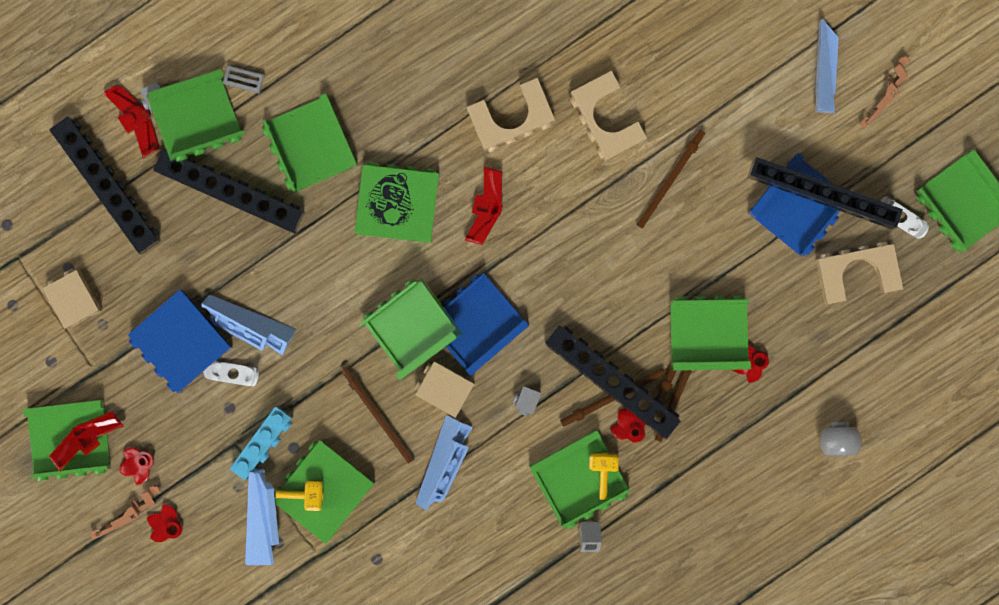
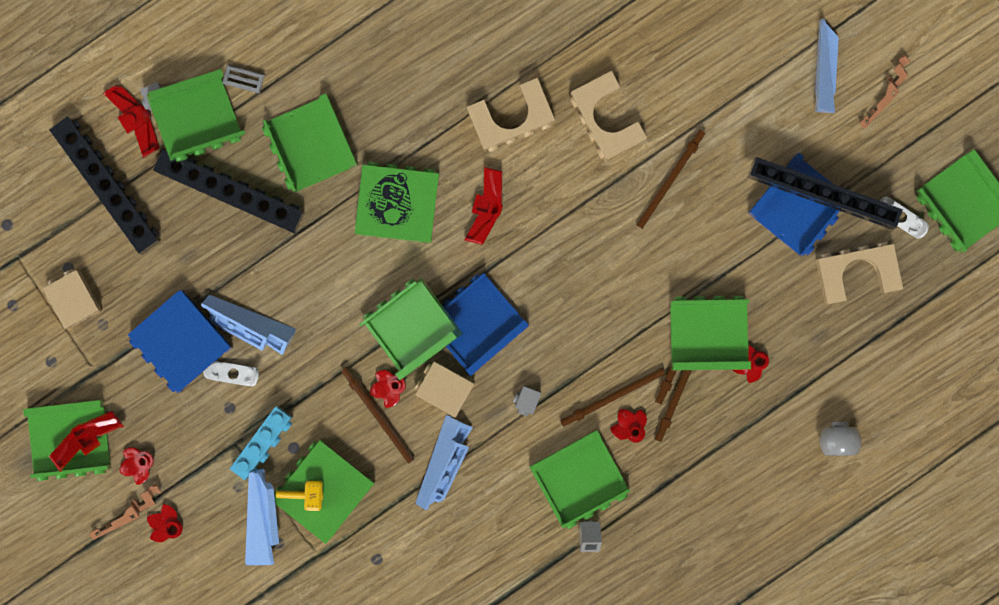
(385, 389): none -> red plate
(564, 334): black brick -> none
(604, 462): yellow piece -> none

